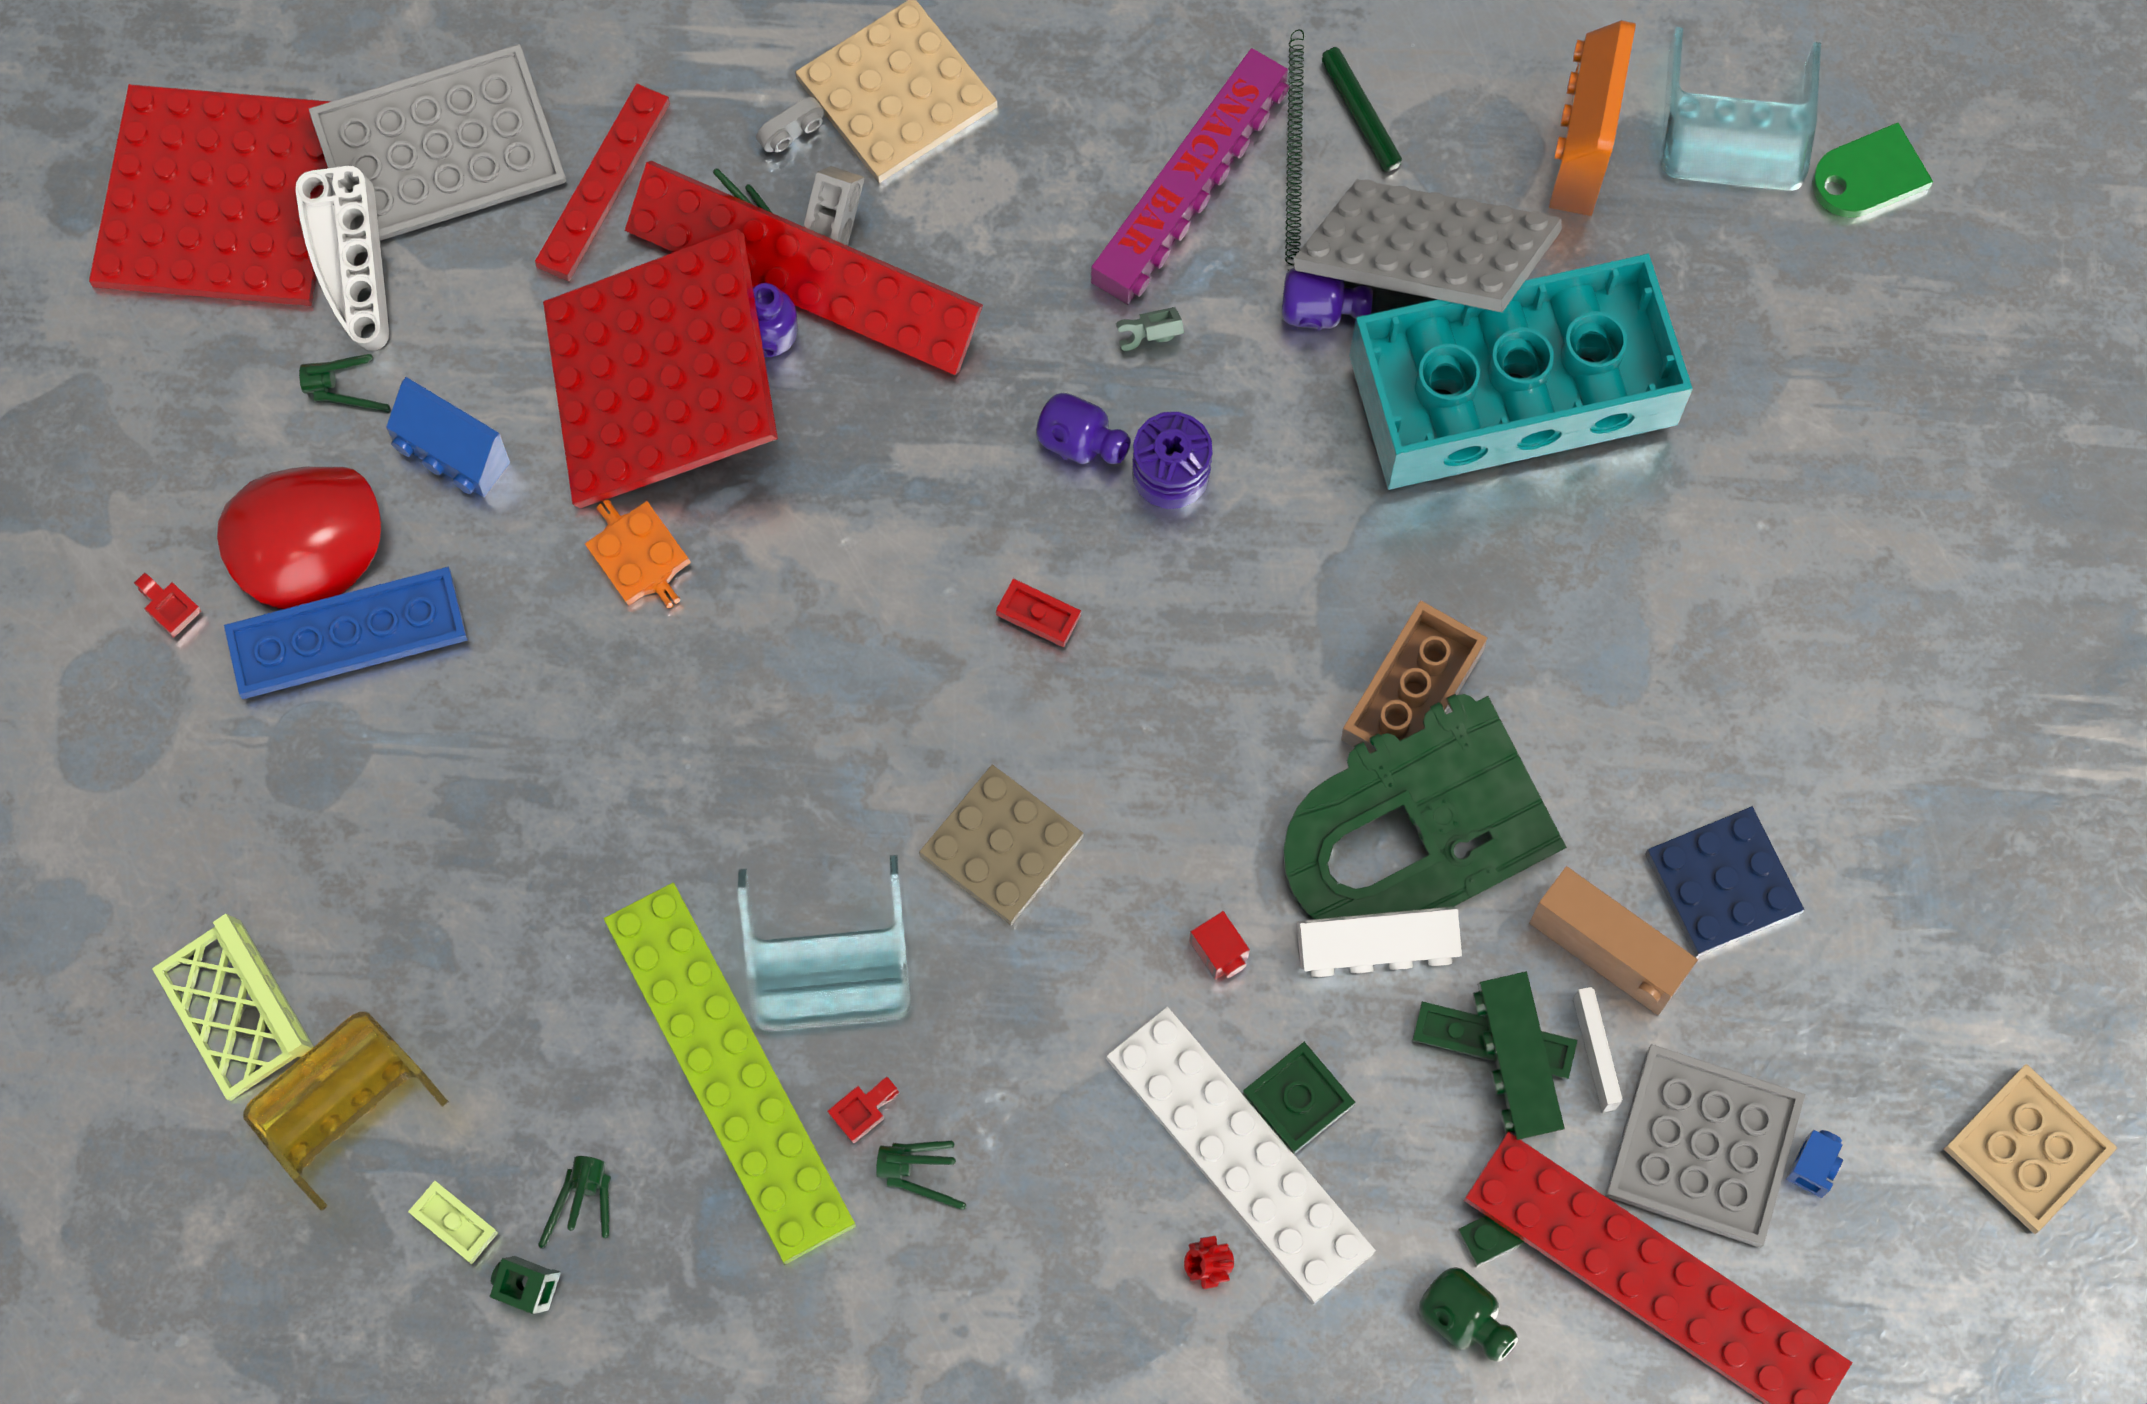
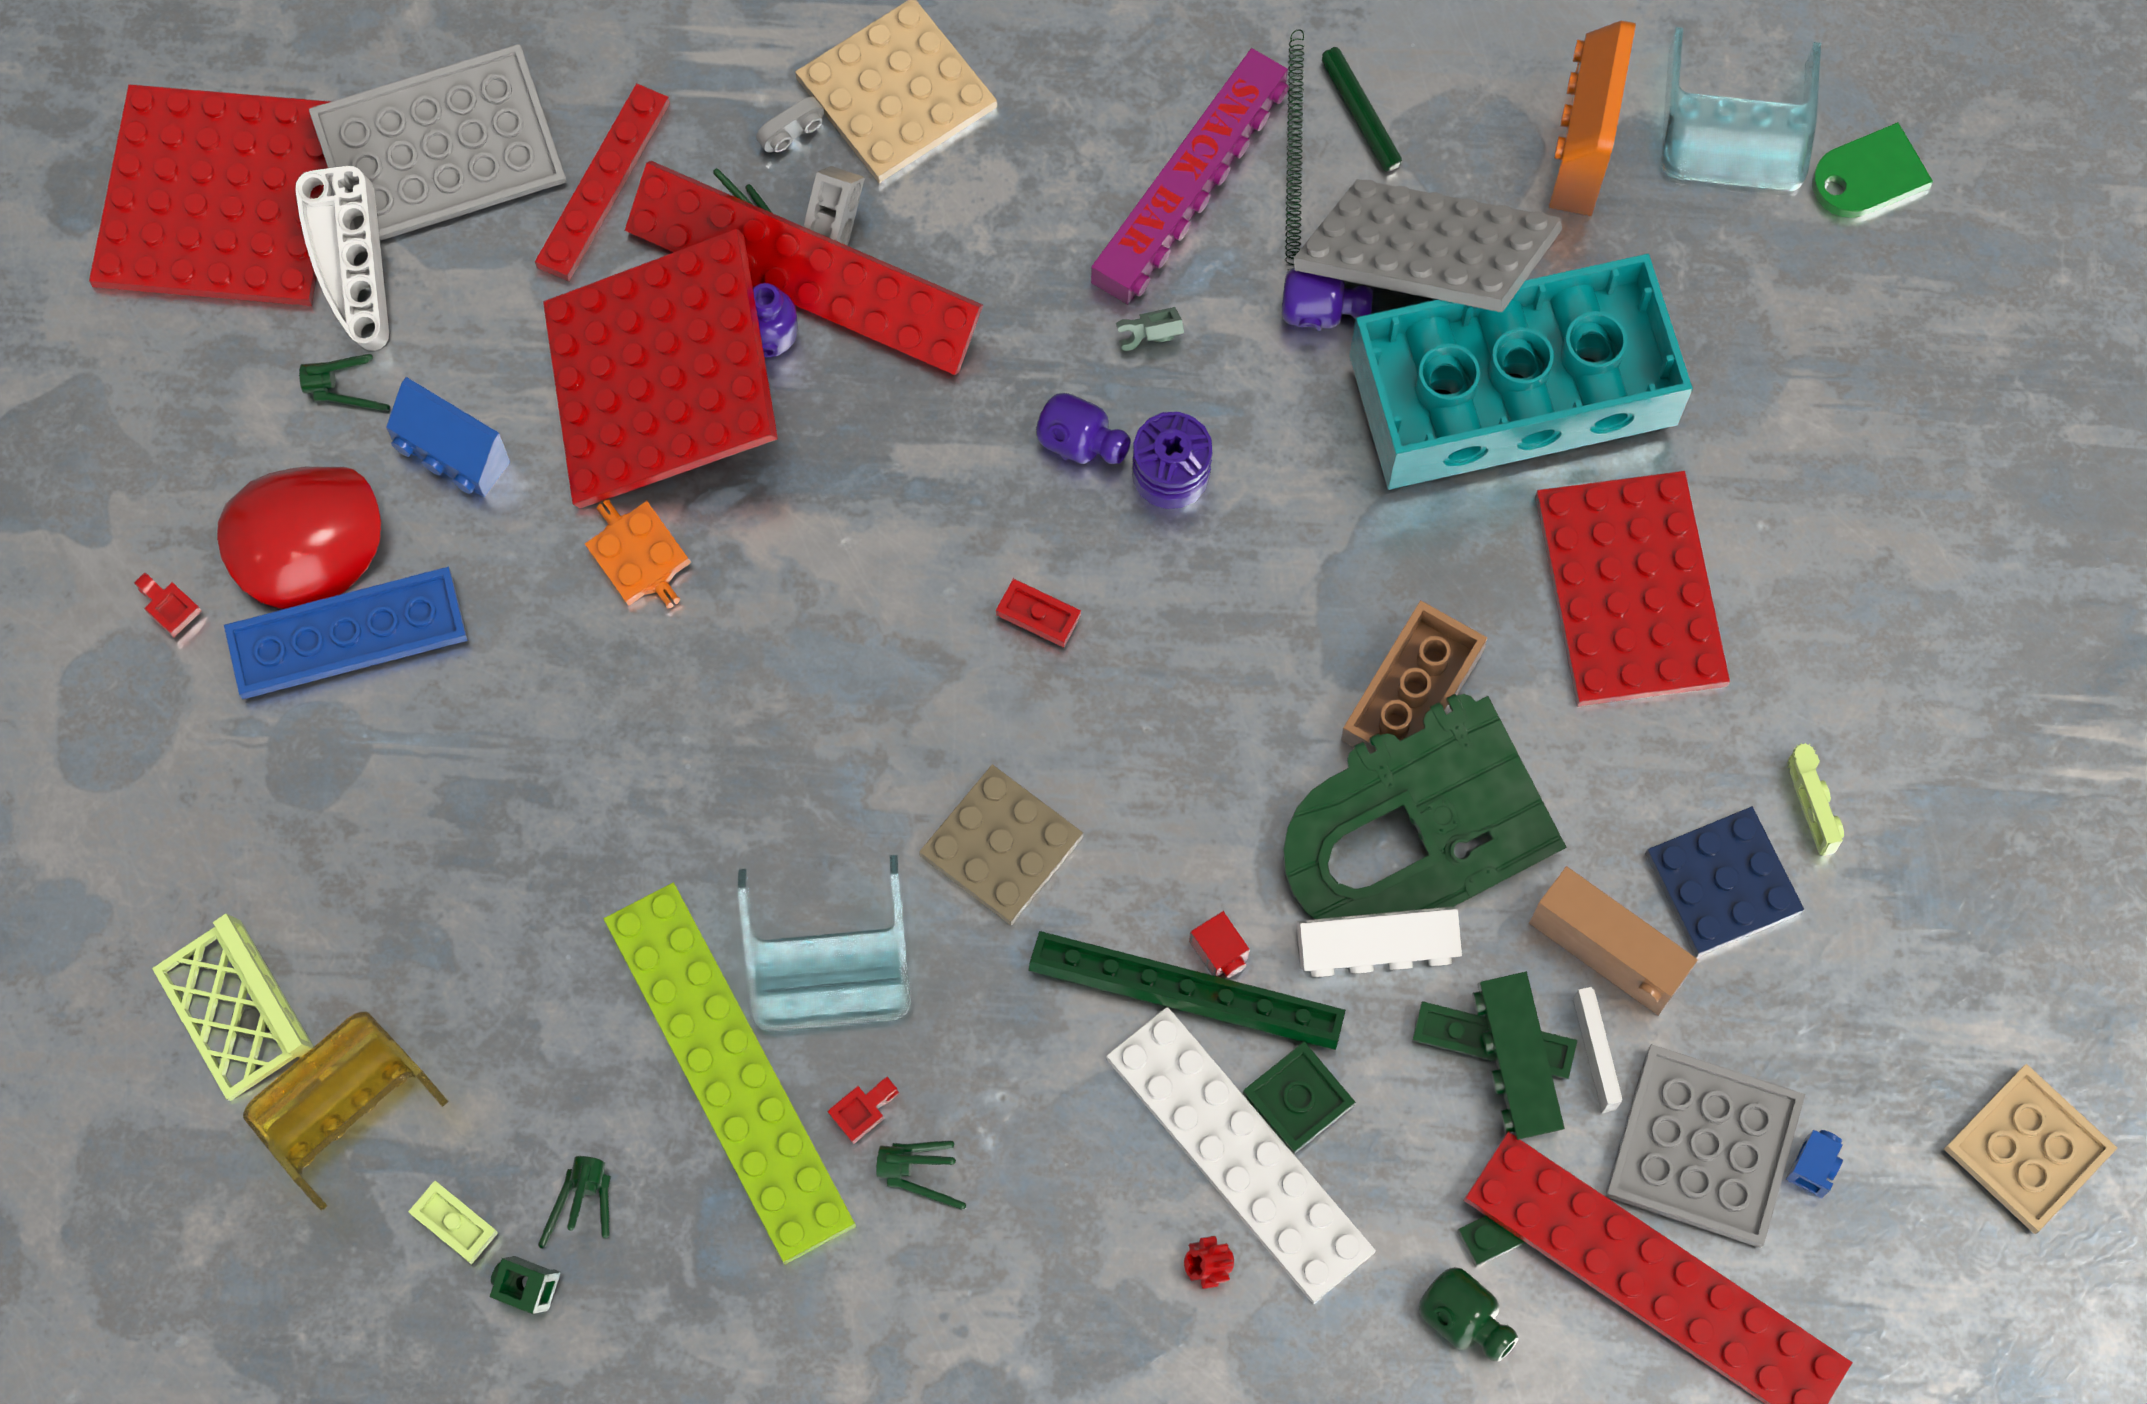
(1187, 990): none -> dark green plate
(1631, 588): none -> red plate
(1815, 799): none -> yellowish green hinge

